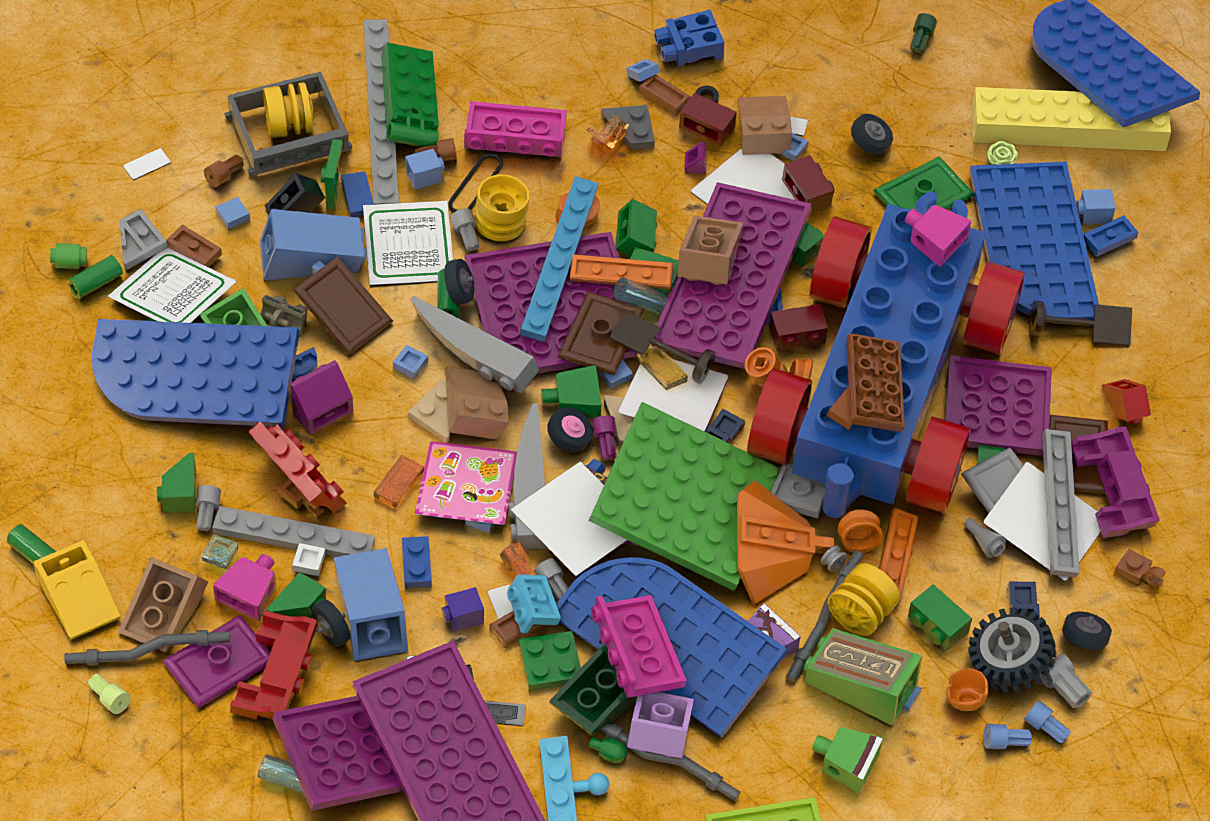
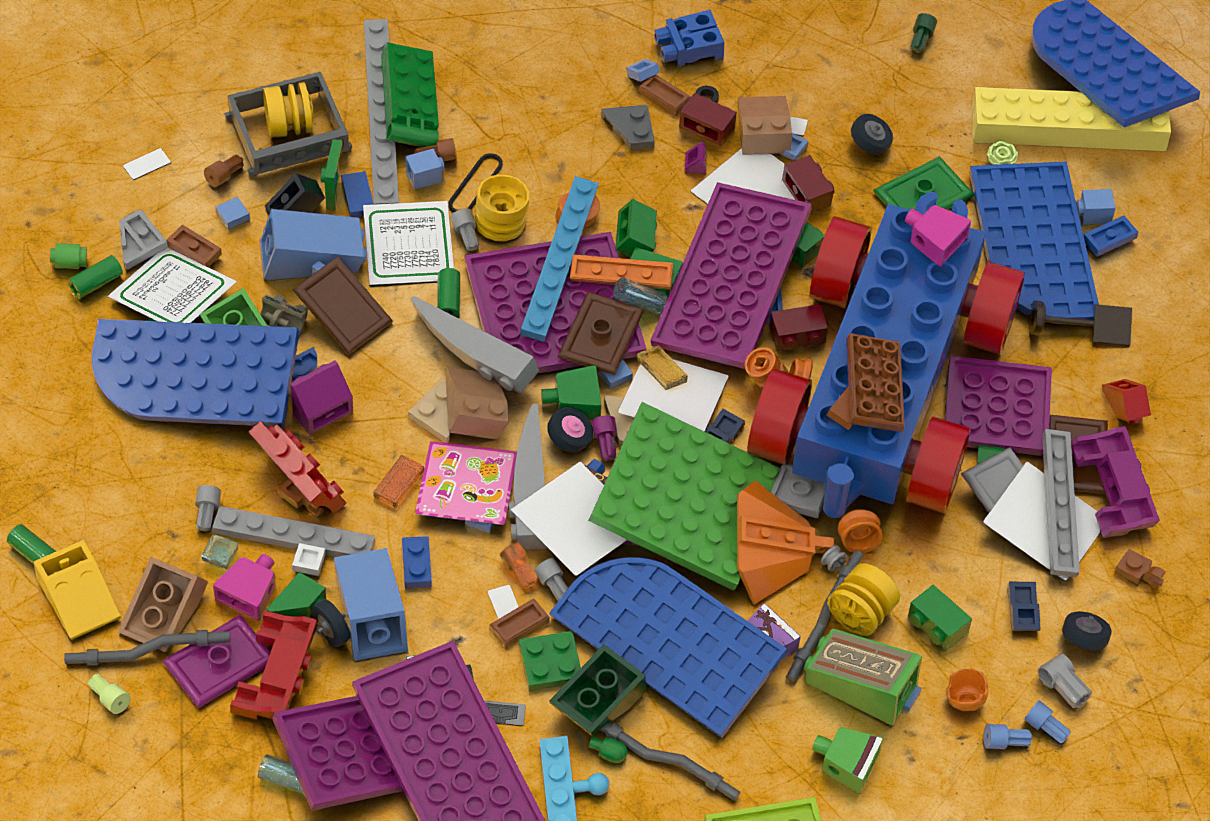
(179, 486): green slope -> none
(410, 362): medium blue tile -> none
(459, 281): black wheel -> none
(463, 609): dark purple brick -> none
(515, 129): dark pink bracket -> none
(532, 602): medium azure bracket -> none
(611, 133): clear orange bracket -> none
(638, 645): dark pink bracket -> none
(639, 334): dark brown piece -> none
(660, 724): lavender brick -> none
(709, 250): medium nougat slope -> none
(898, 547): orange tile -> none
(989, 541): light grey cone -> none
(1012, 649): wheel -> none

